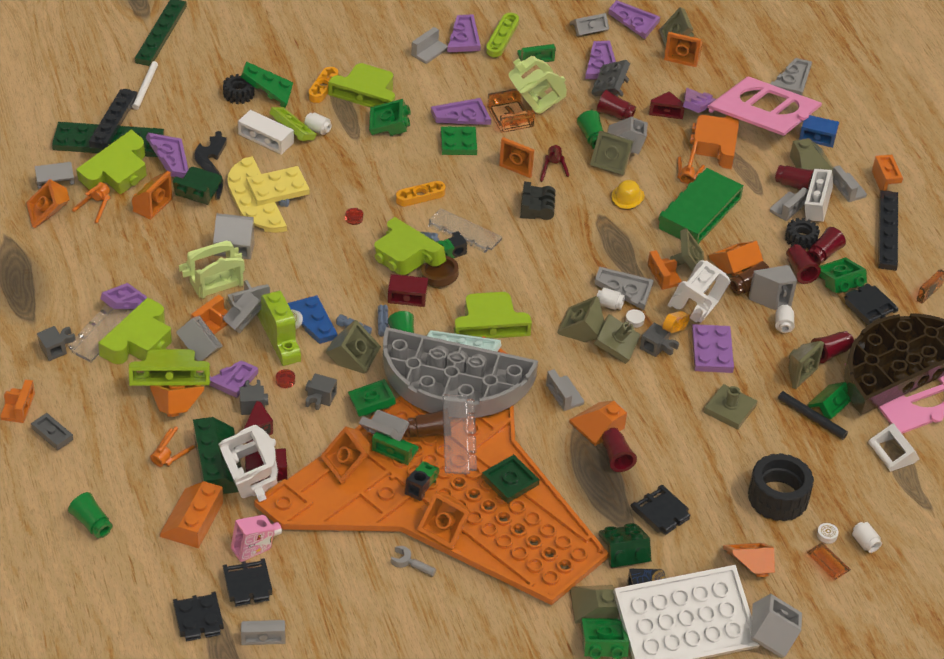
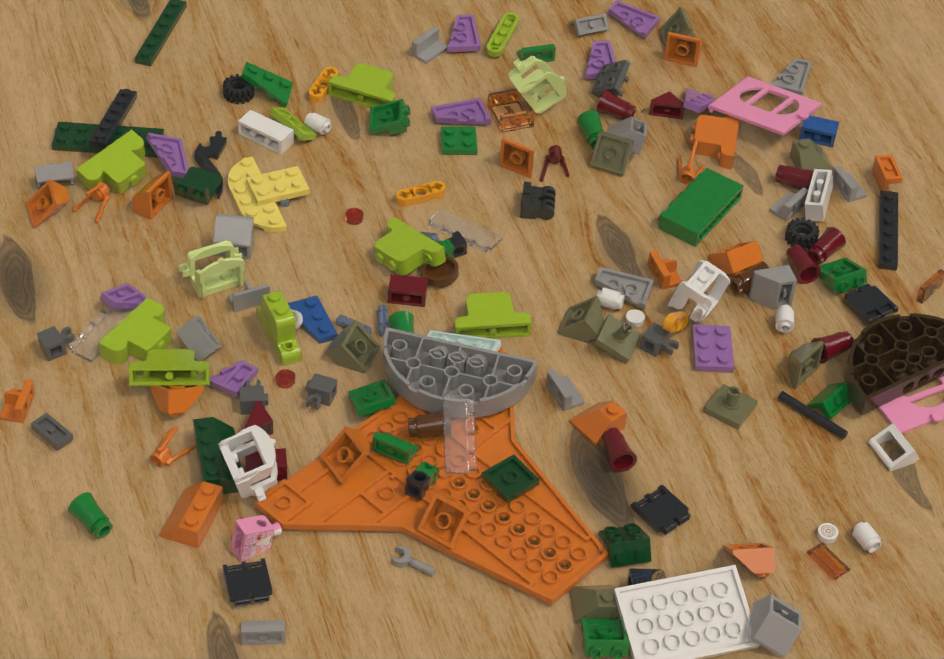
(145, 85): white bar -> none
(198, 616): black plate -> none
(212, 314): orange panel -> none
(243, 311): light grey panel -> none
(385, 424): light grey panel -> none
(627, 195): yellow hat -> none
(690, 250): olive tile -> none
(778, 504): black tyre -> none

